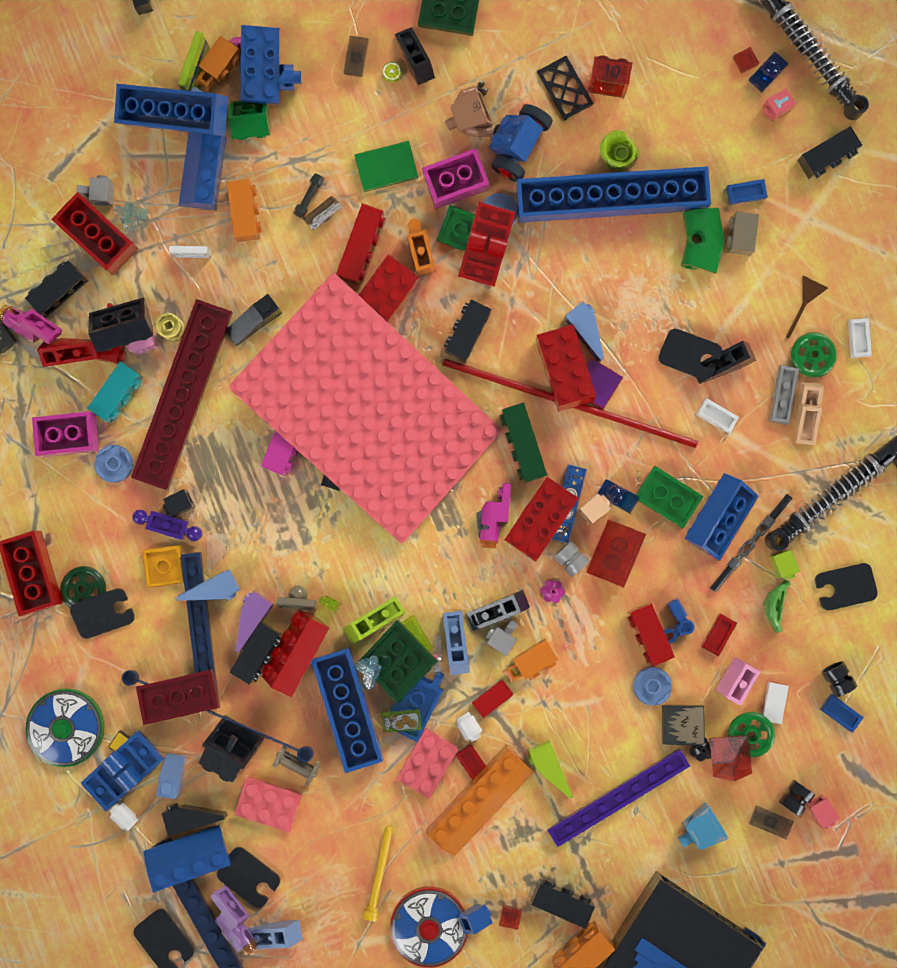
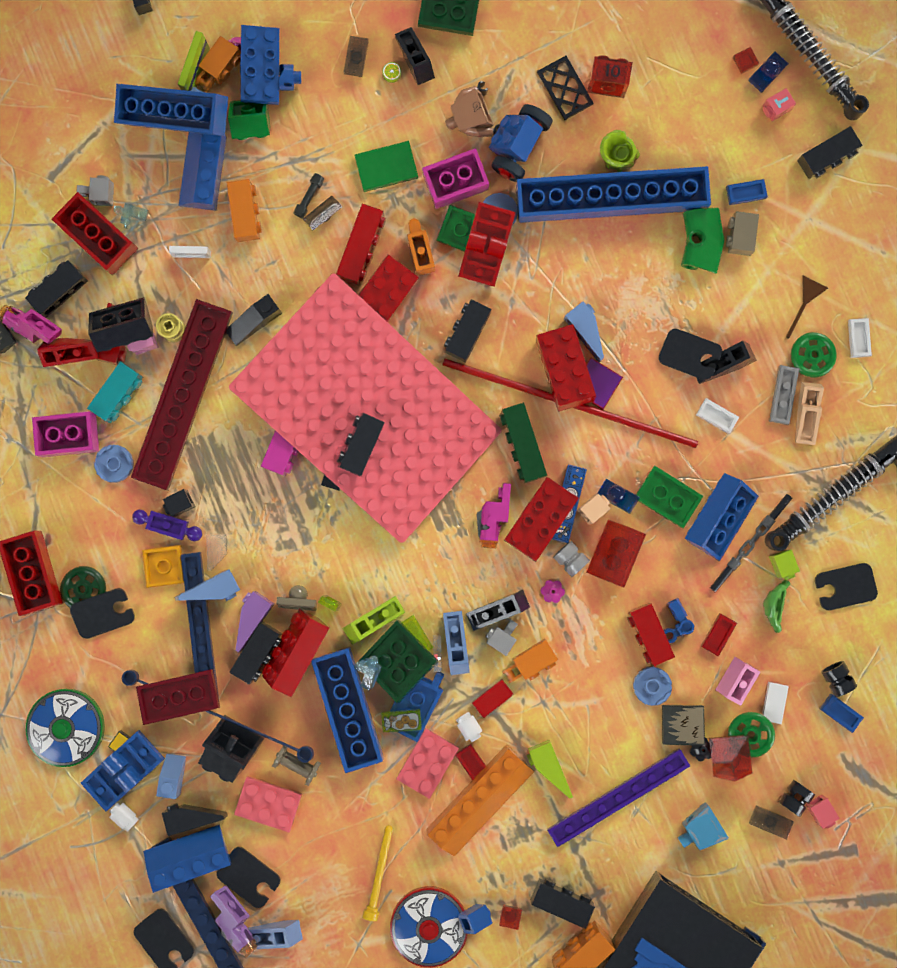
(360, 444): none -> black brick

